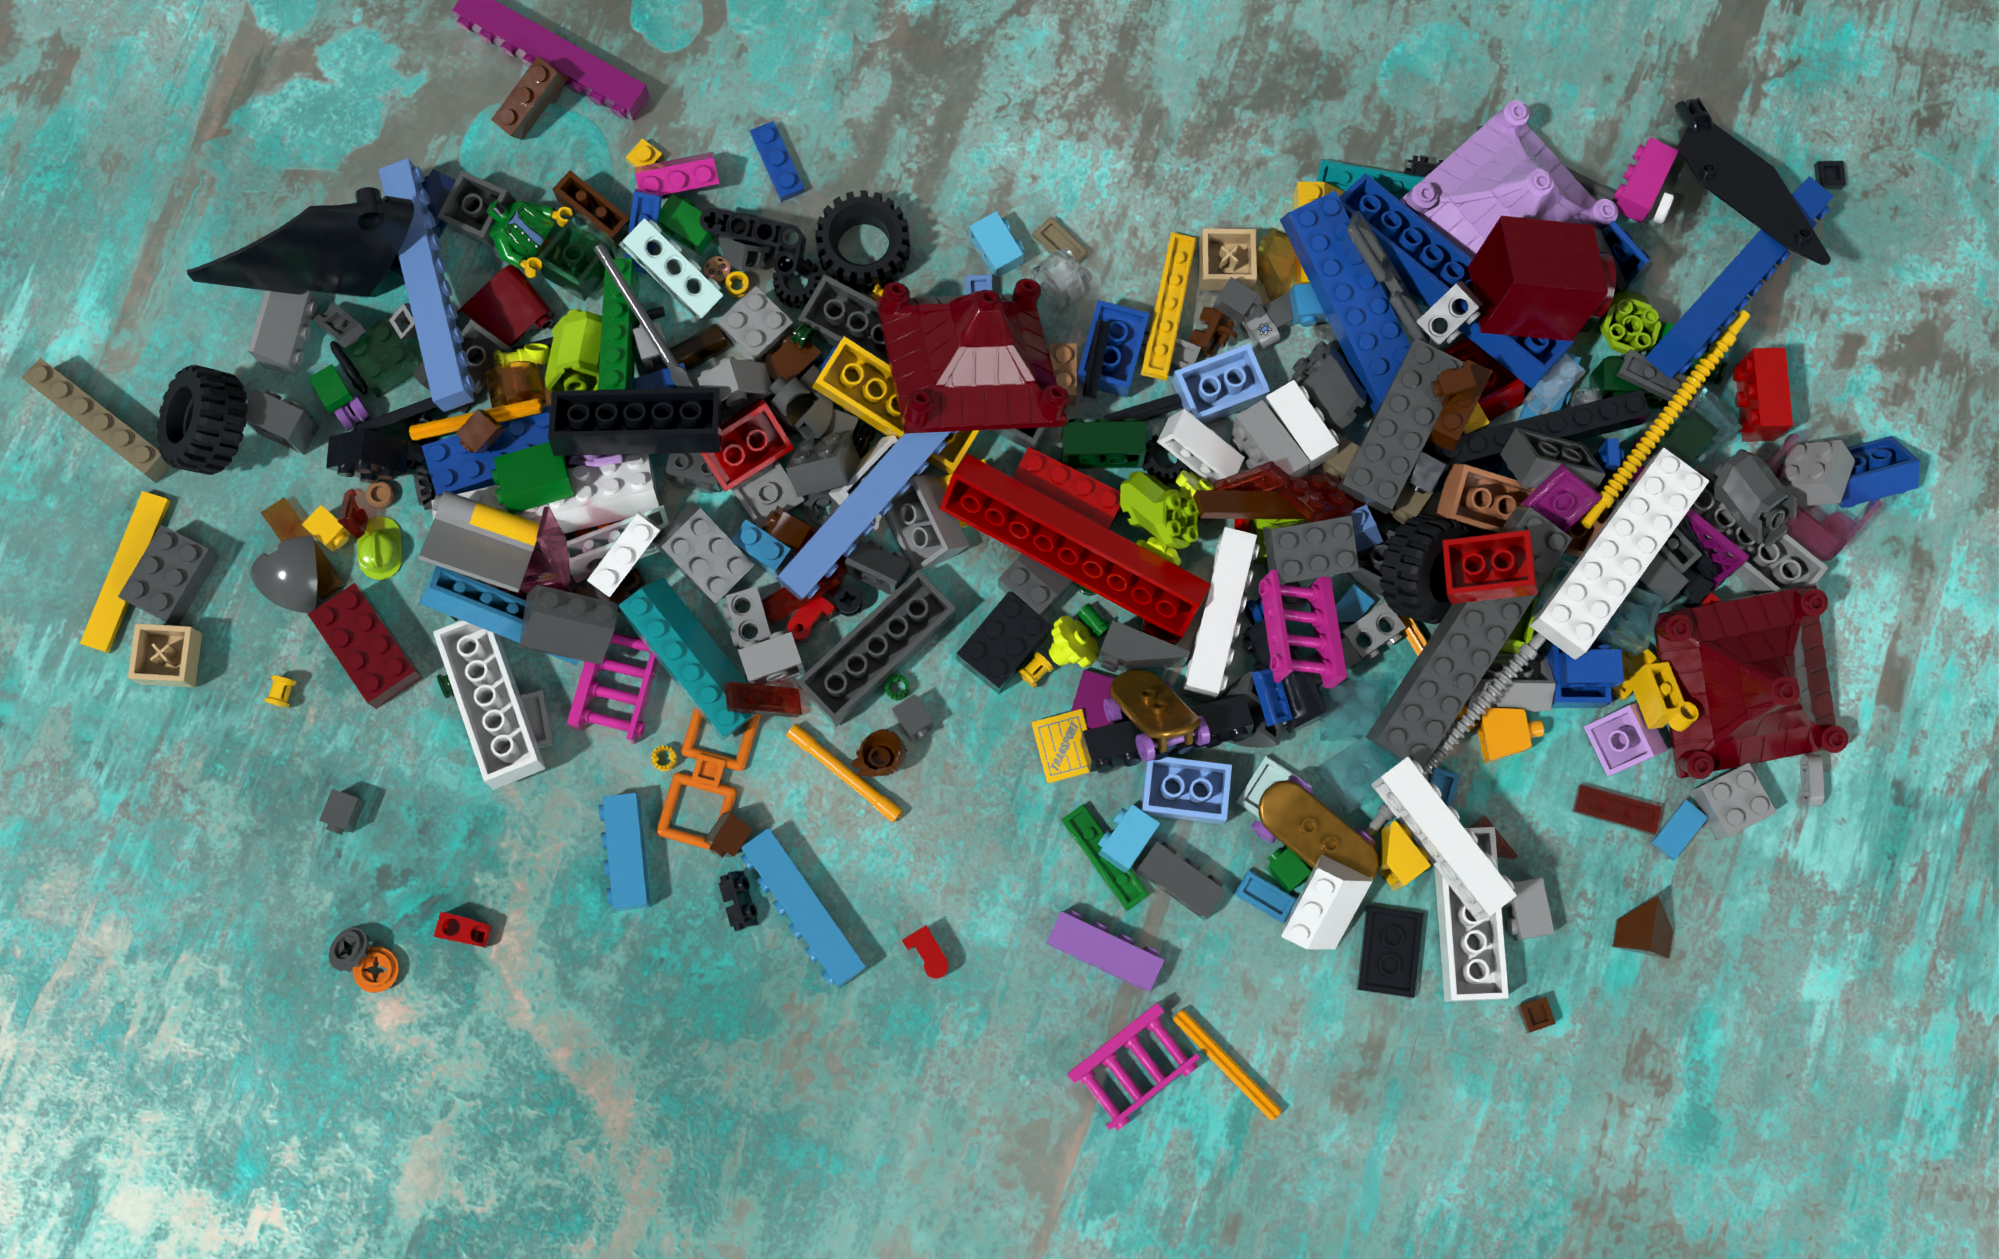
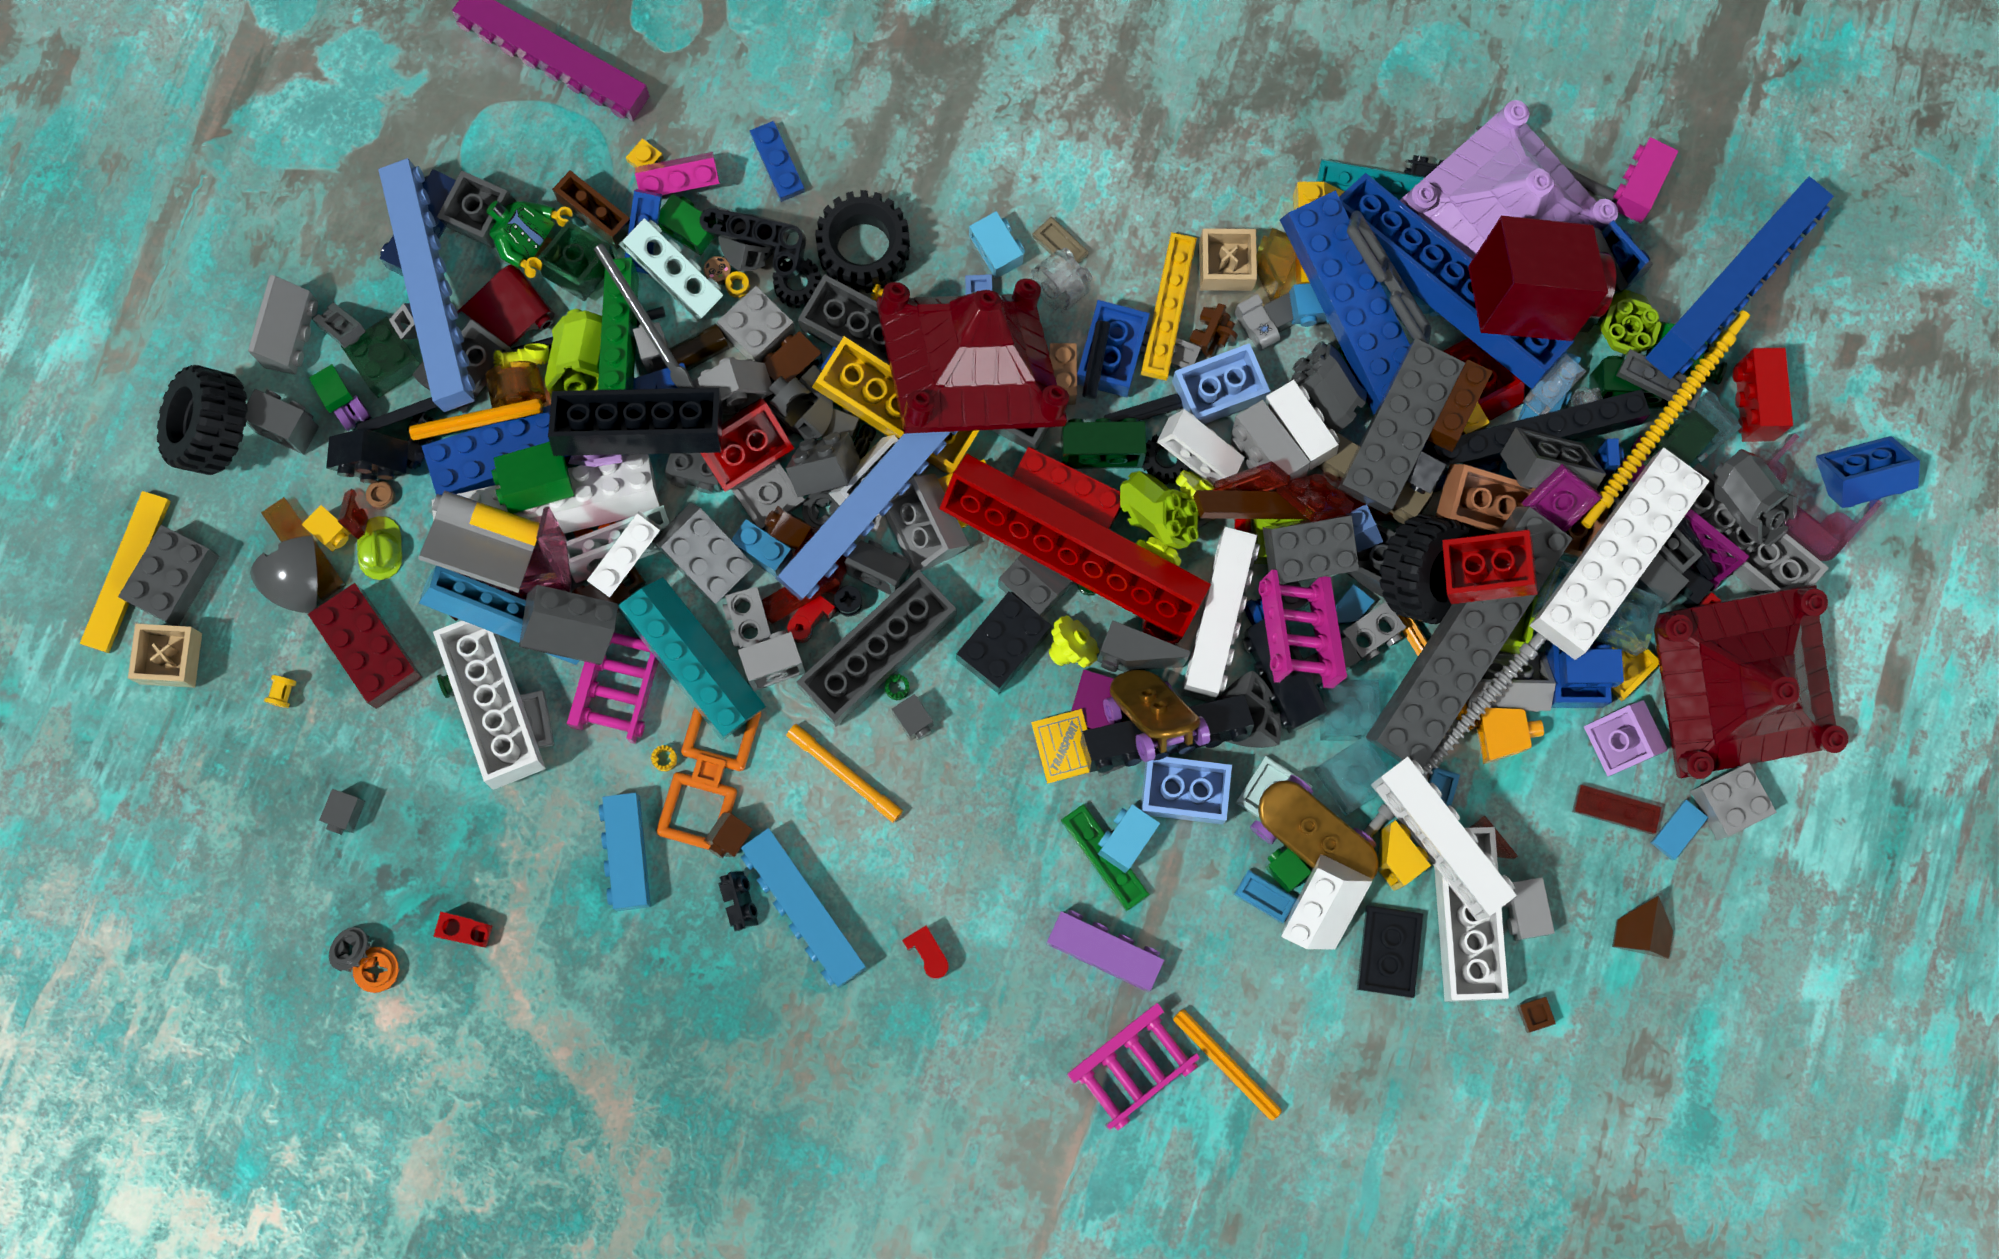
(96, 419): dark tan brick -> none
(320, 250): black panel -> none
(357, 381): black piece -> none
(423, 487): dark grey gear -> none
(479, 432): reddish brown brick -> none
(529, 98): reddish brown brick -> none
(762, 699): clear red tile -> none
(802, 335): dark green bush -> none
(880, 754): reddish brown hair -> none
(1035, 670): yellow bush -> none
(1093, 620): green pin -> none
(1181, 880): dark grey brick -> none
(1236, 301): dark grey brick -> none
(1271, 697): blue plate -> none
(1446, 309): light grey brick -> none
(1454, 385): reddish brown brick -> none
(1661, 698): yellow hinge -> none
(1663, 208): white tile -> none
(1745, 182): black wing -> none
(1812, 780): light grey beam -> none
(1817, 472): light grey brick -> none
(1830, 174): black tile -> none

